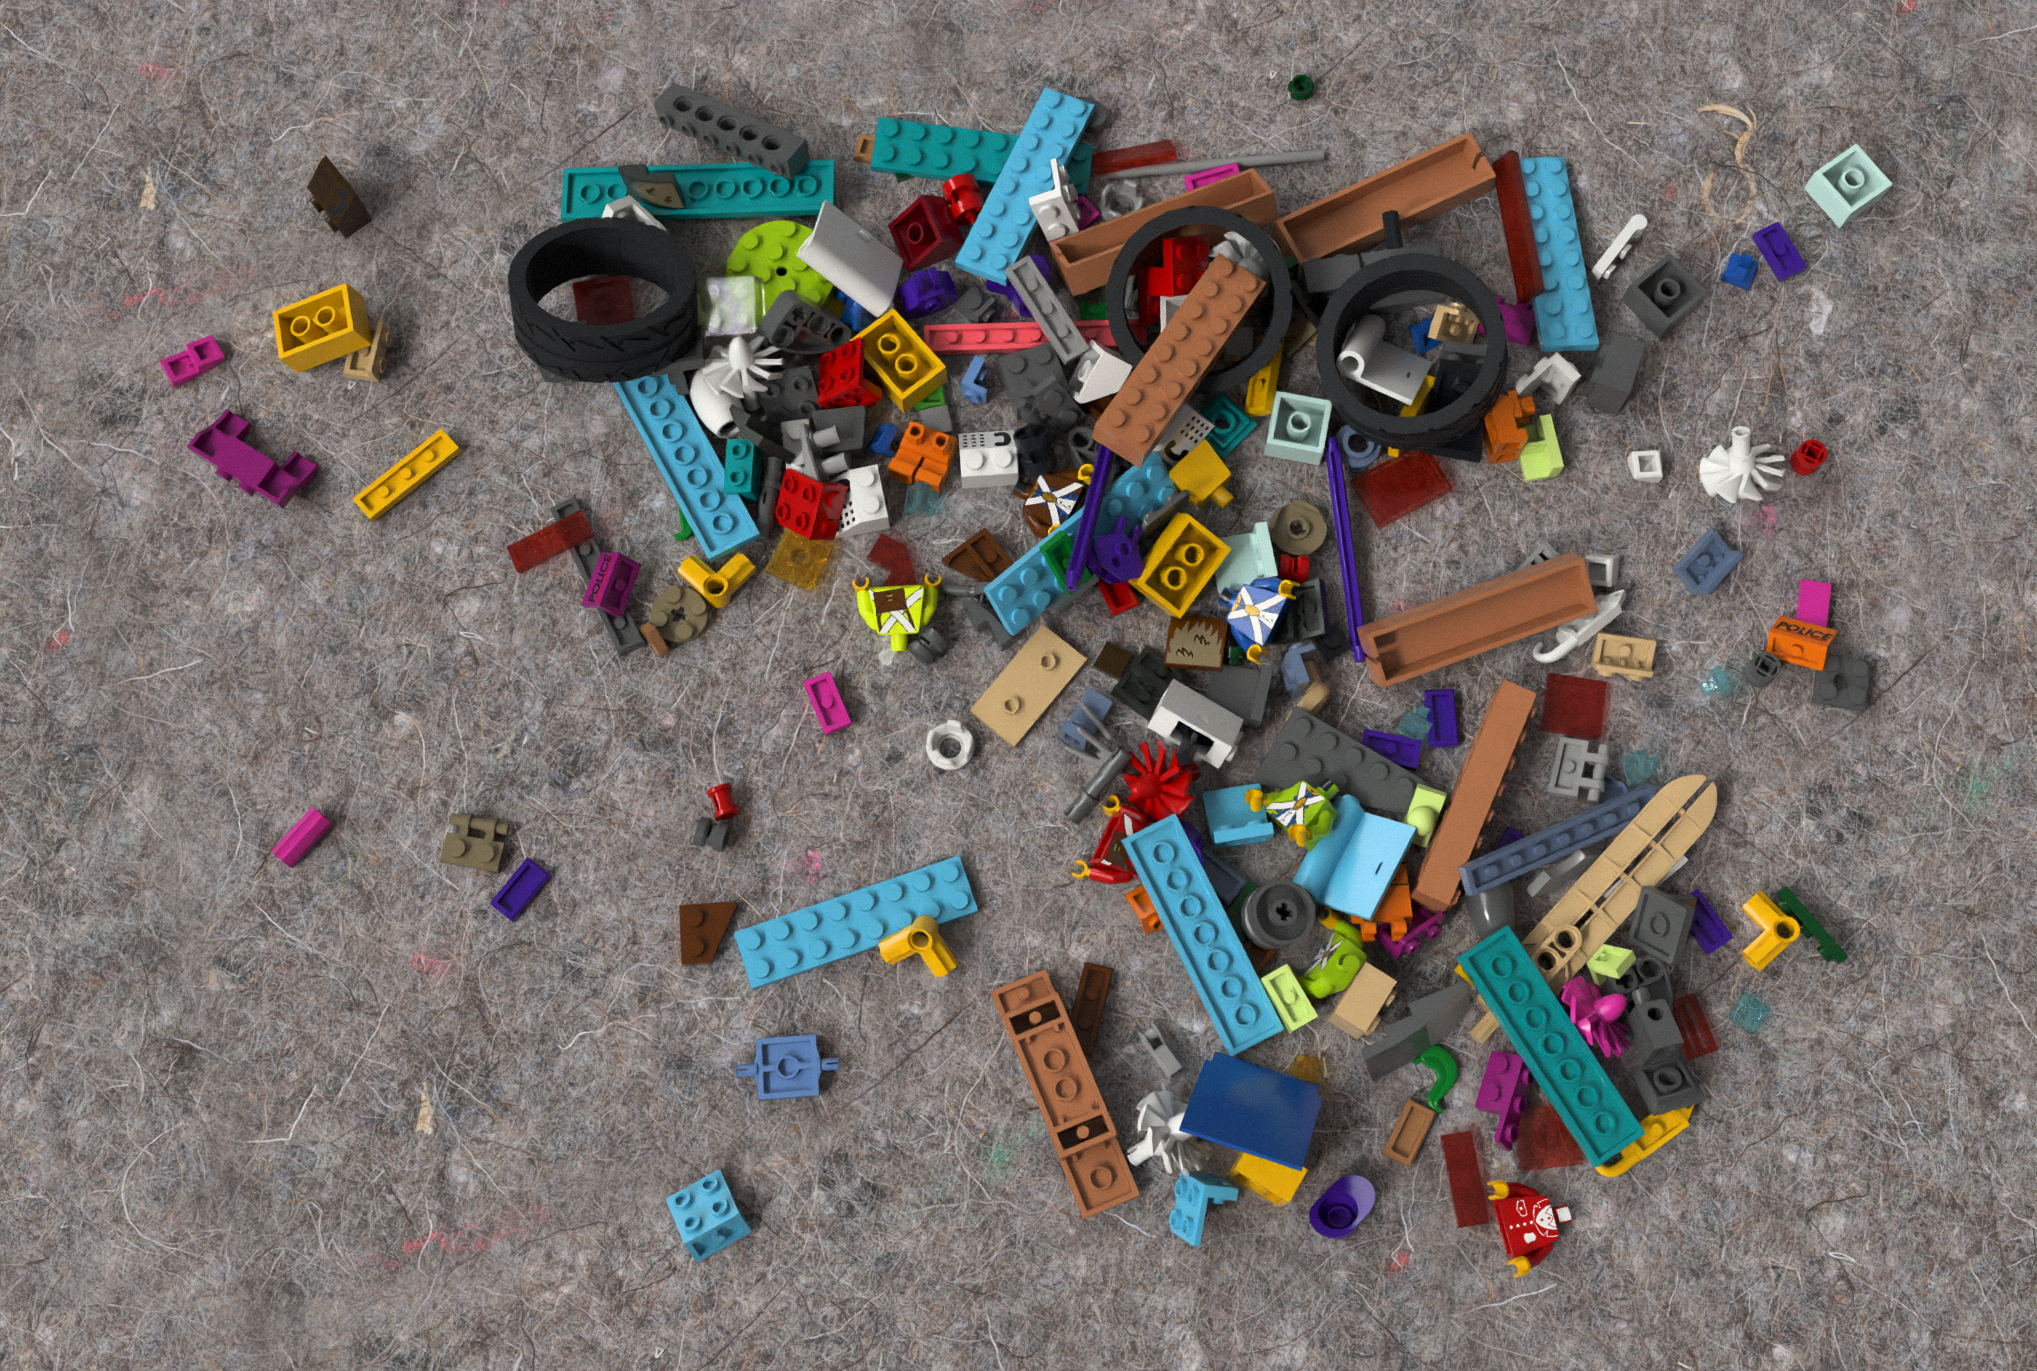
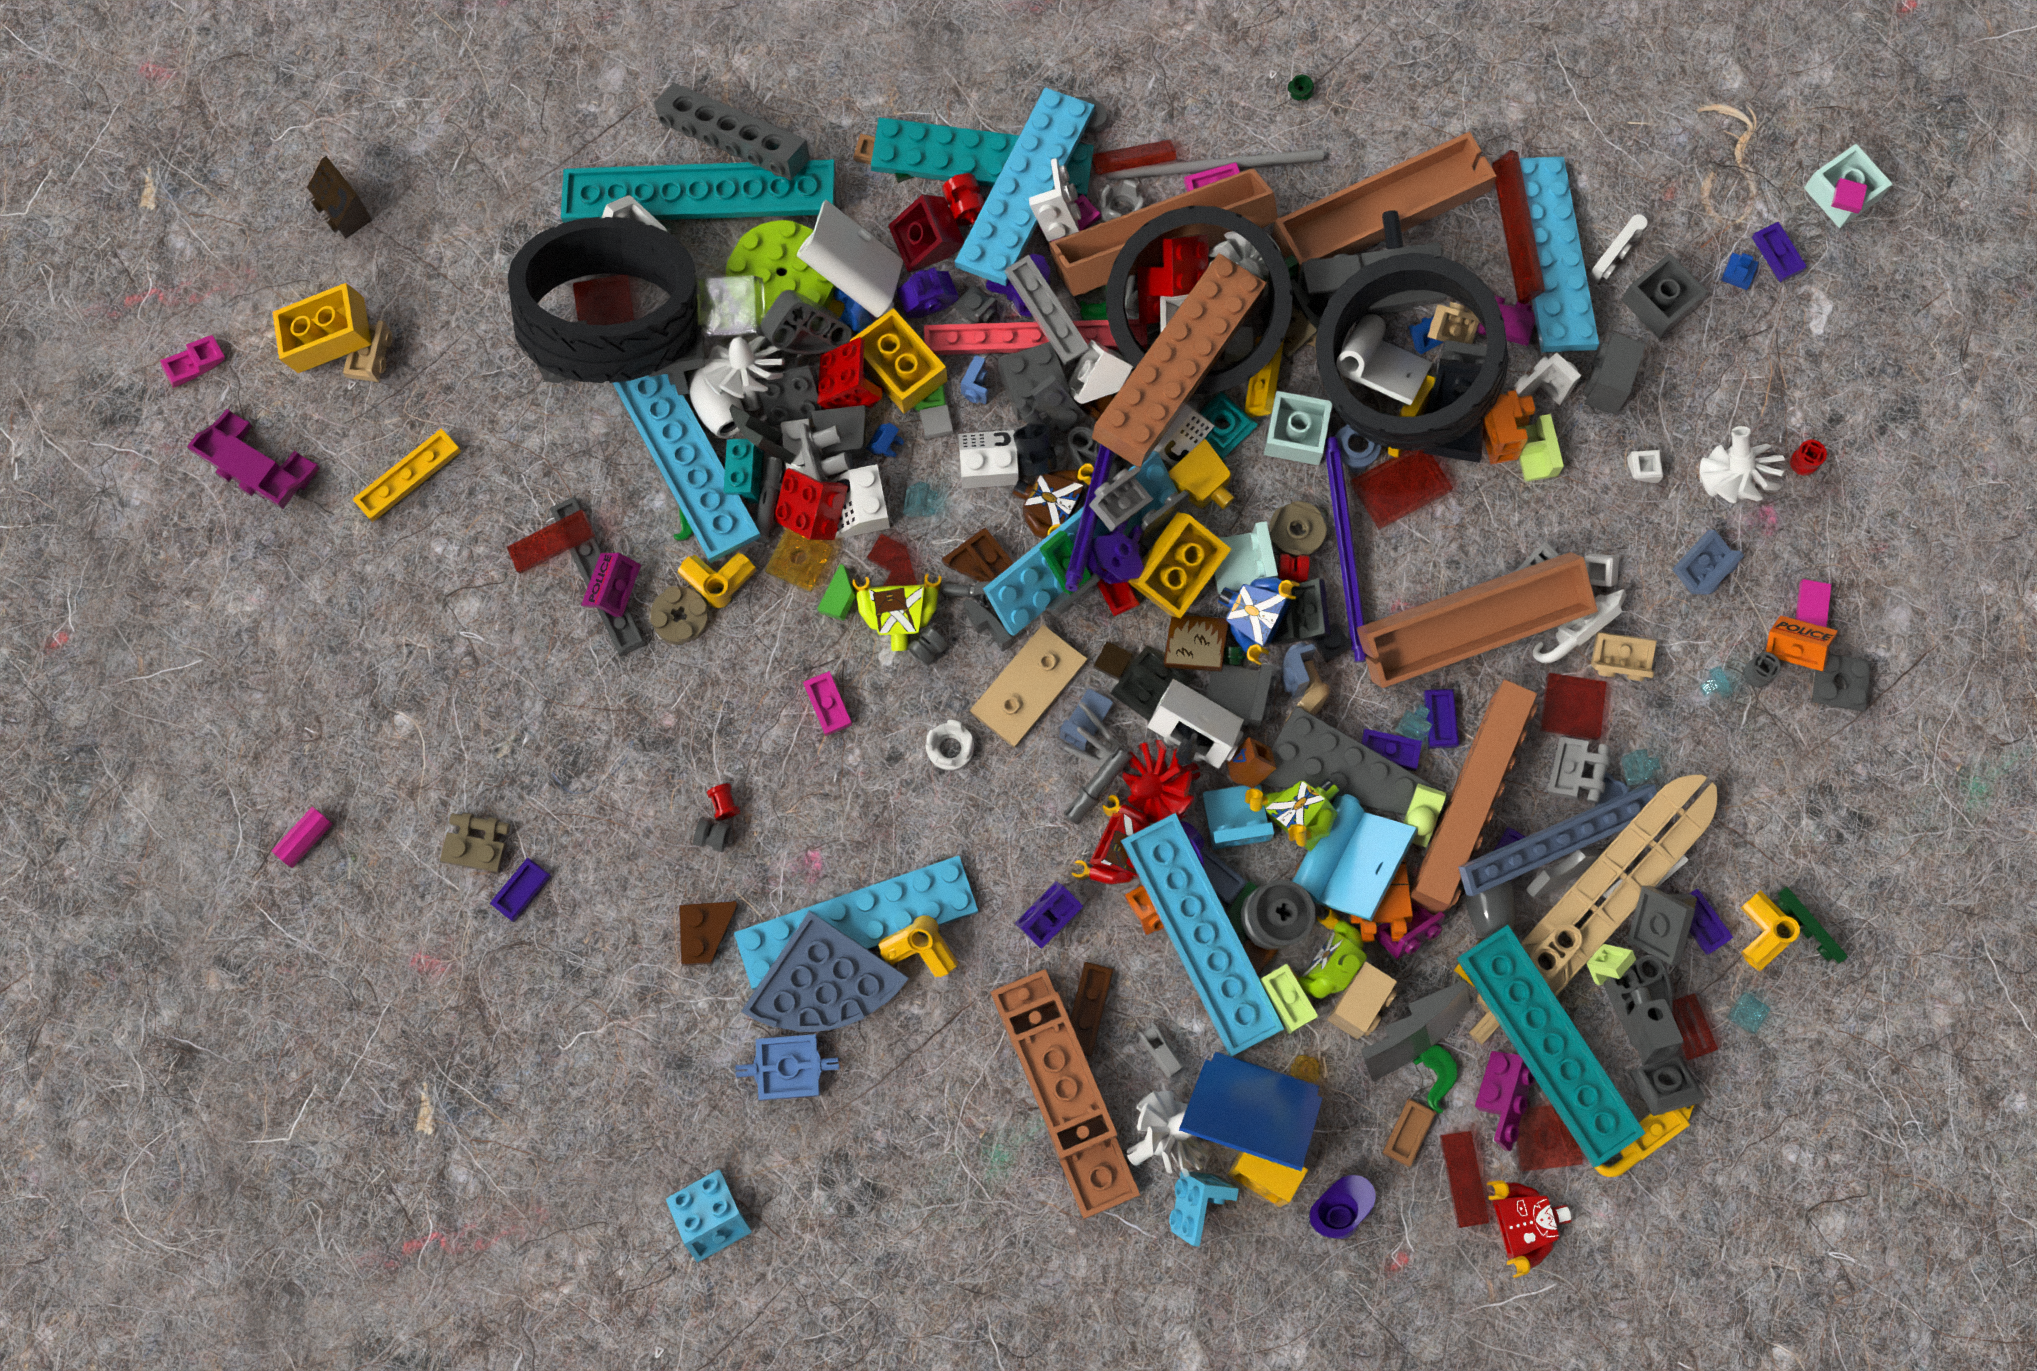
(654, 188): slope -> none
(654, 639): medium nougat tile -> none
(822, 981): none -> sand blue plate
(838, 596): none -> bright green tile
(923, 457): orange hips -> none
(1048, 914): none -> dark purple brick
(1121, 499): none -> light grey bracket
(1251, 763): none -> dark orange brick
(1597, 1015): dark pink piece -> none
(1849, 195): none -> dark pink tile

